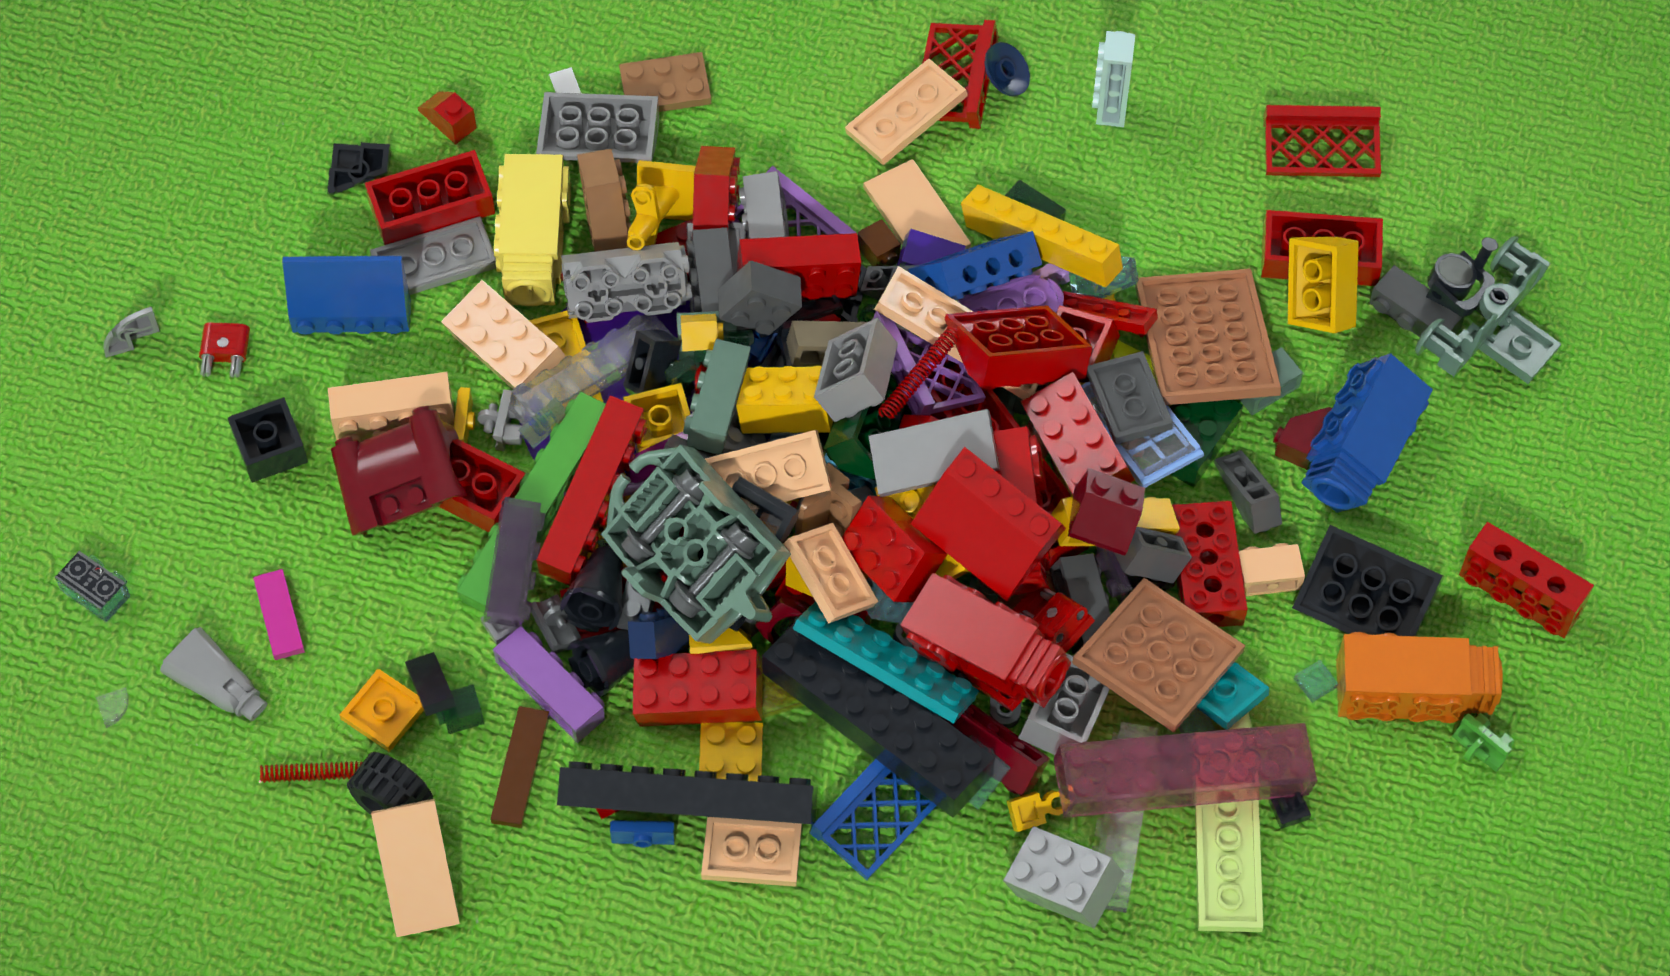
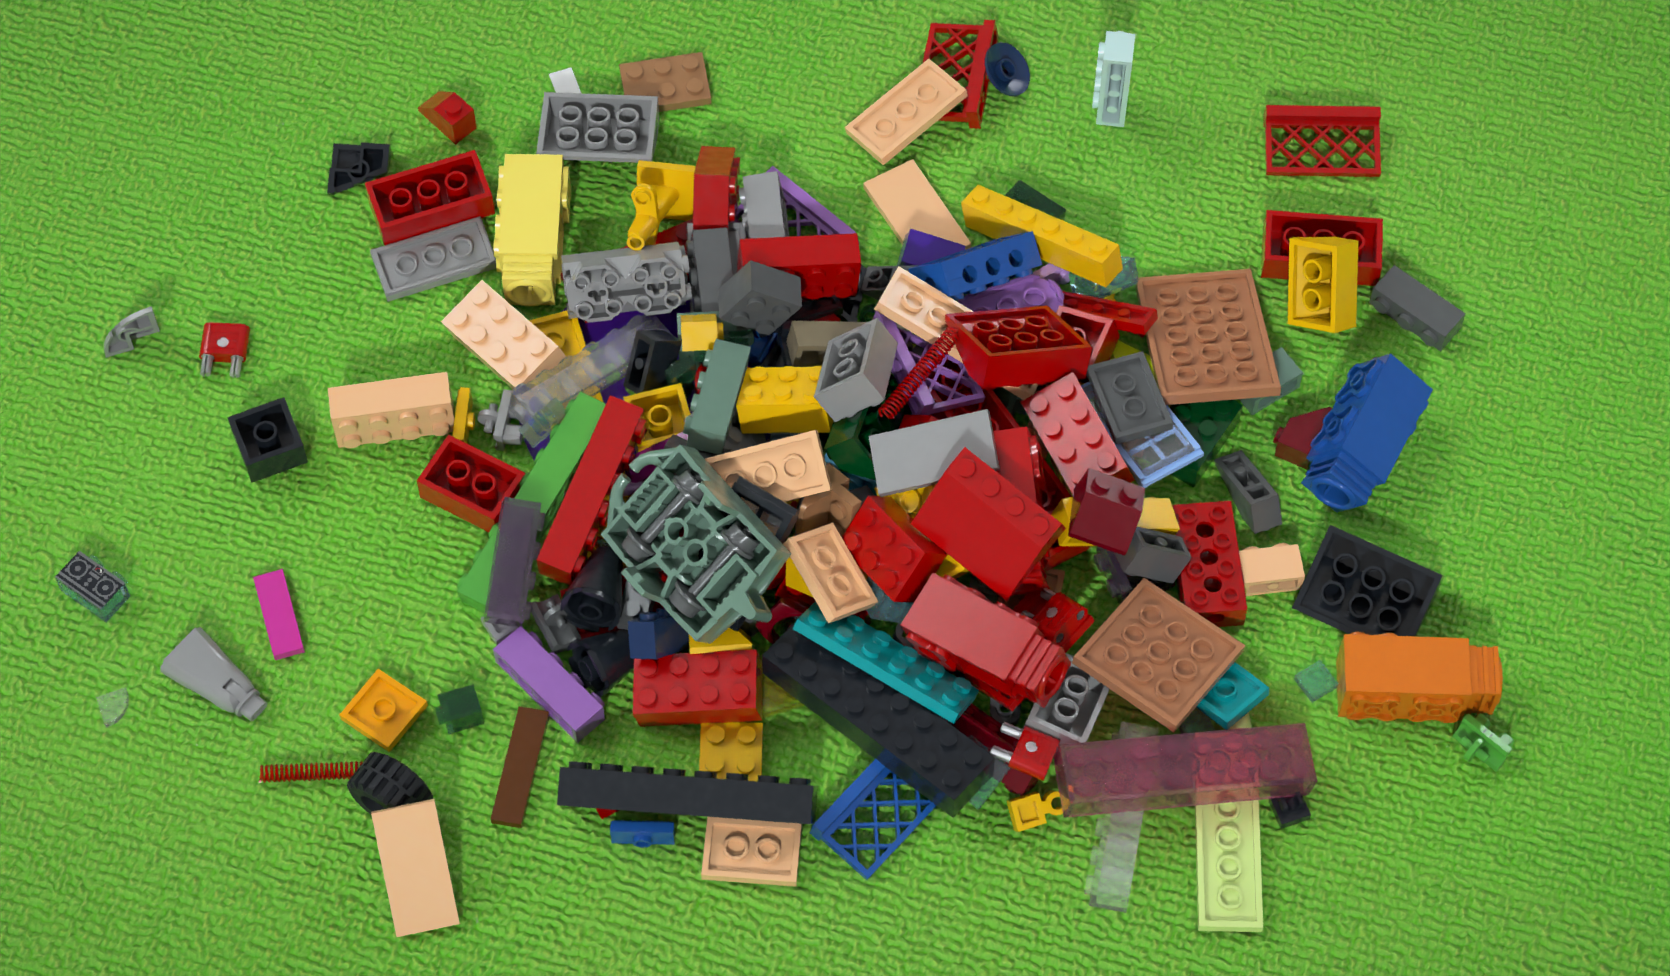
(347, 294): blue slope -> none
(397, 471): dark red piece -> none
(430, 684): black tile -> none
(604, 199): medium nougat brick -> none
(879, 244): reddish brown brick -> none
(1032, 753): none -> red piece
(1064, 877): light grey brick -> none
(1081, 580): dark grey brick -> none
(1519, 344): sand green piece -> none
(1530, 572): red brick -> none

